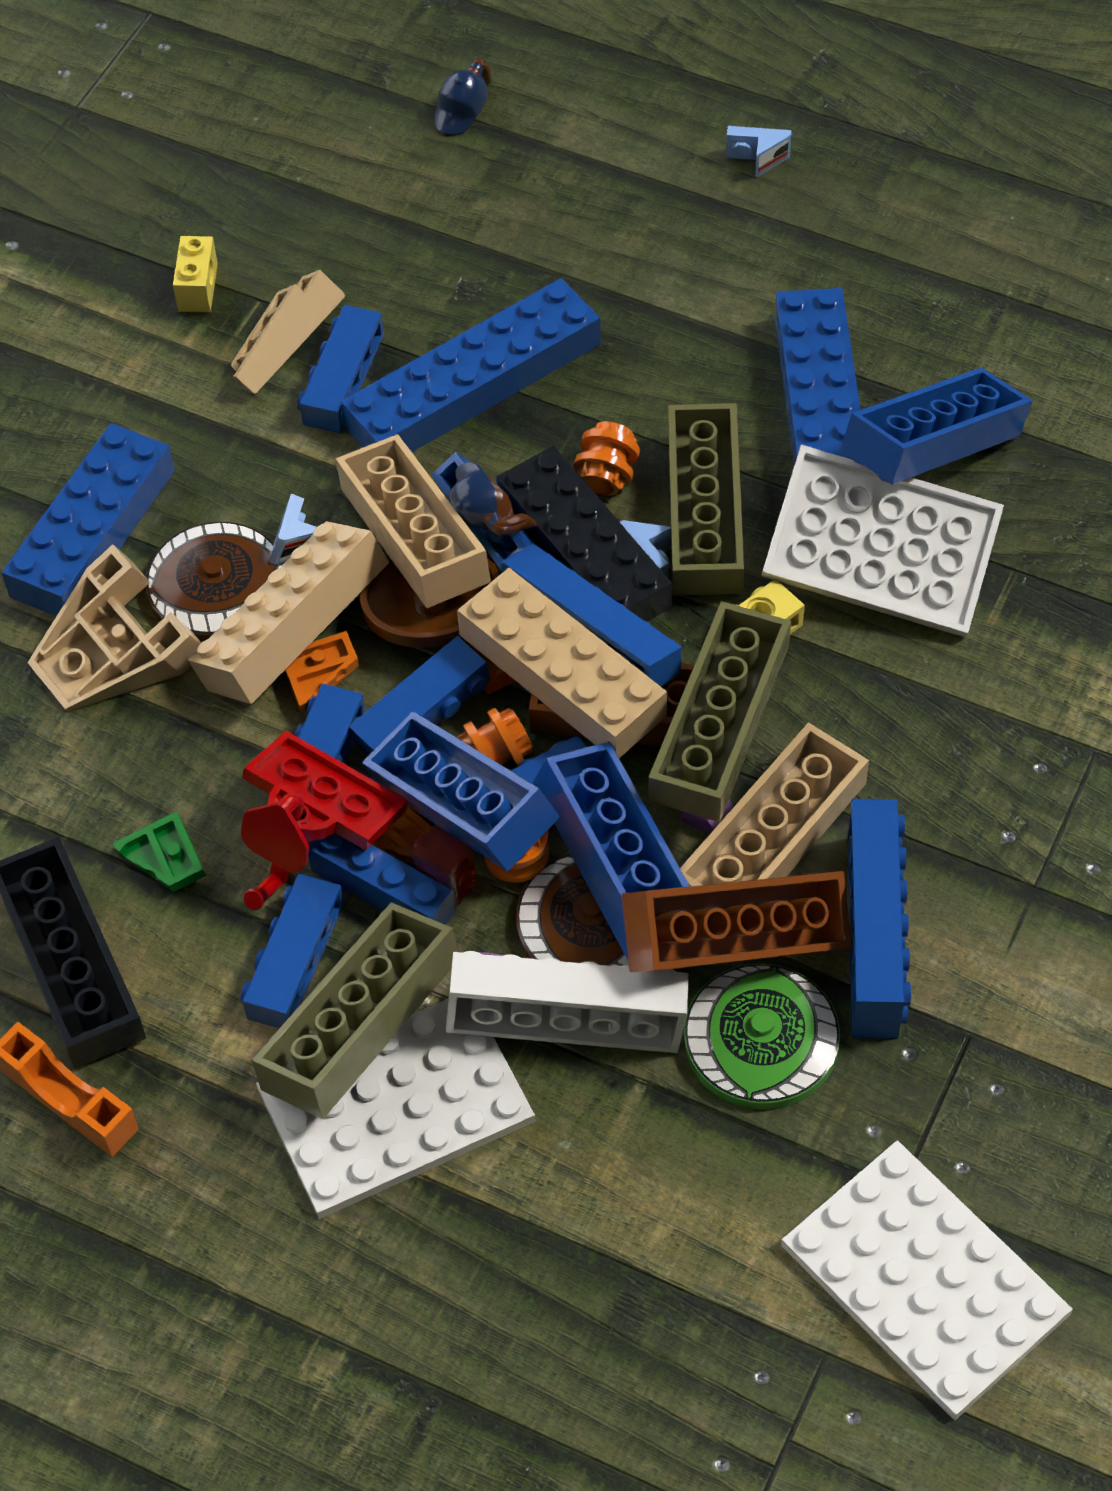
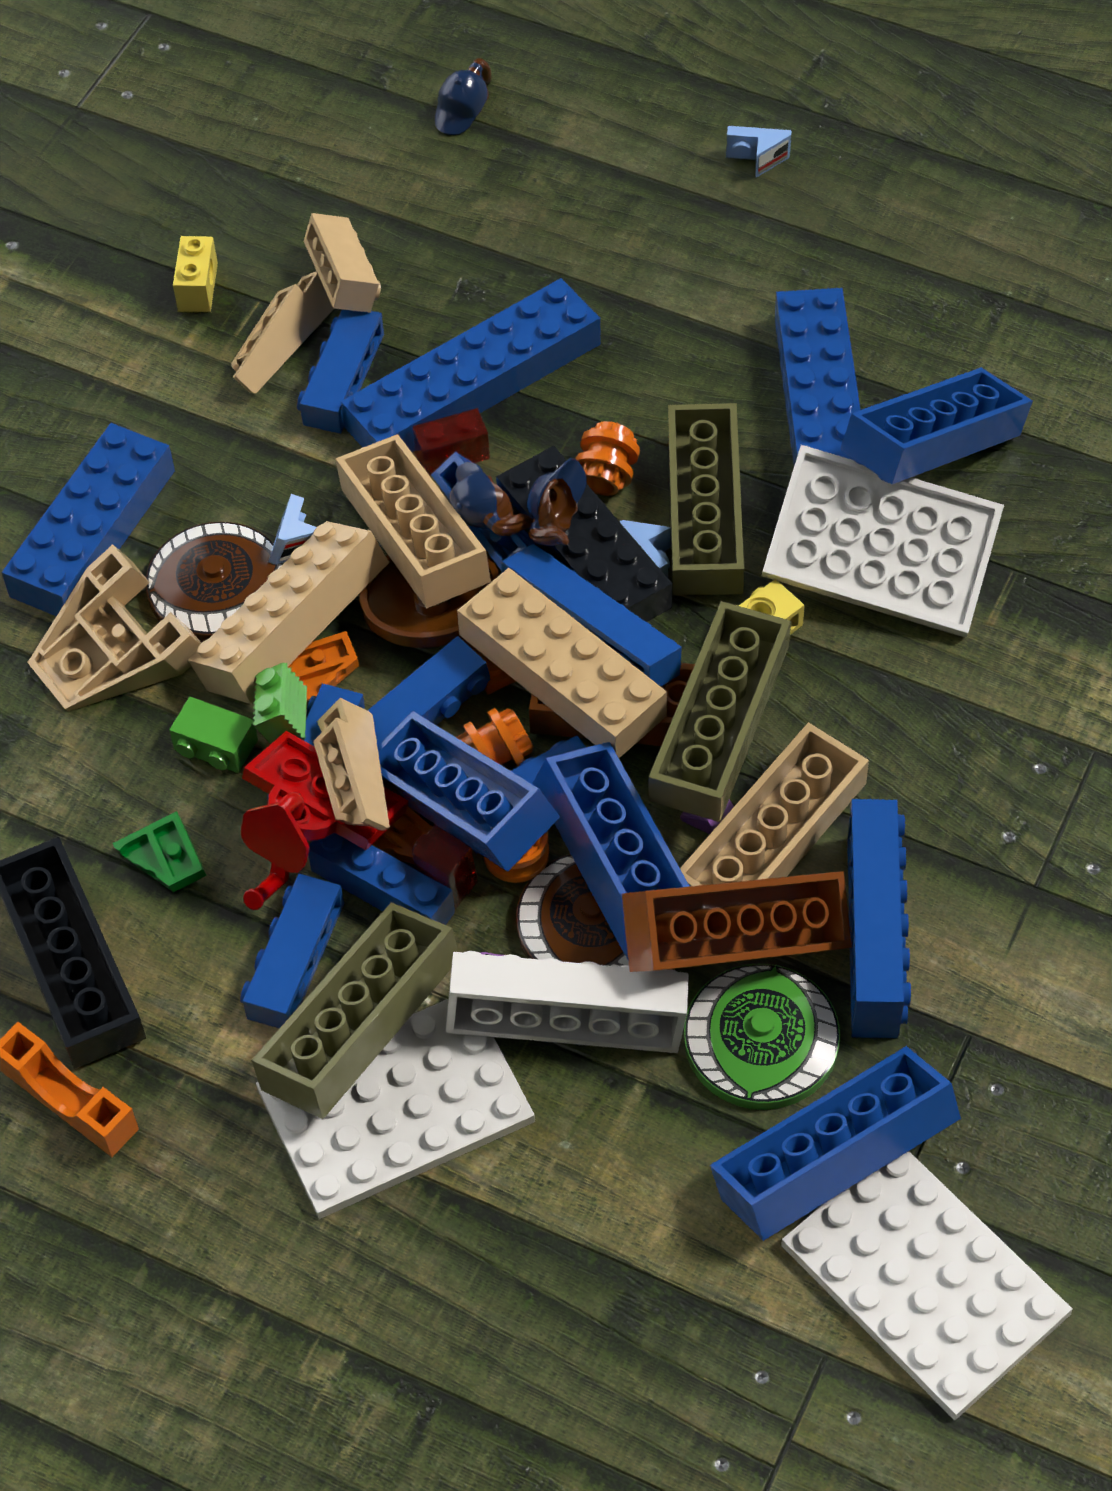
(213, 735): none -> bright green brick
(279, 703): none -> bright green brick
(341, 263): none -> tan brick
(352, 765): none -> tan wedge
(455, 433): none -> clear red brick
(554, 502): none -> hair
(835, 1142): none -> blue brick

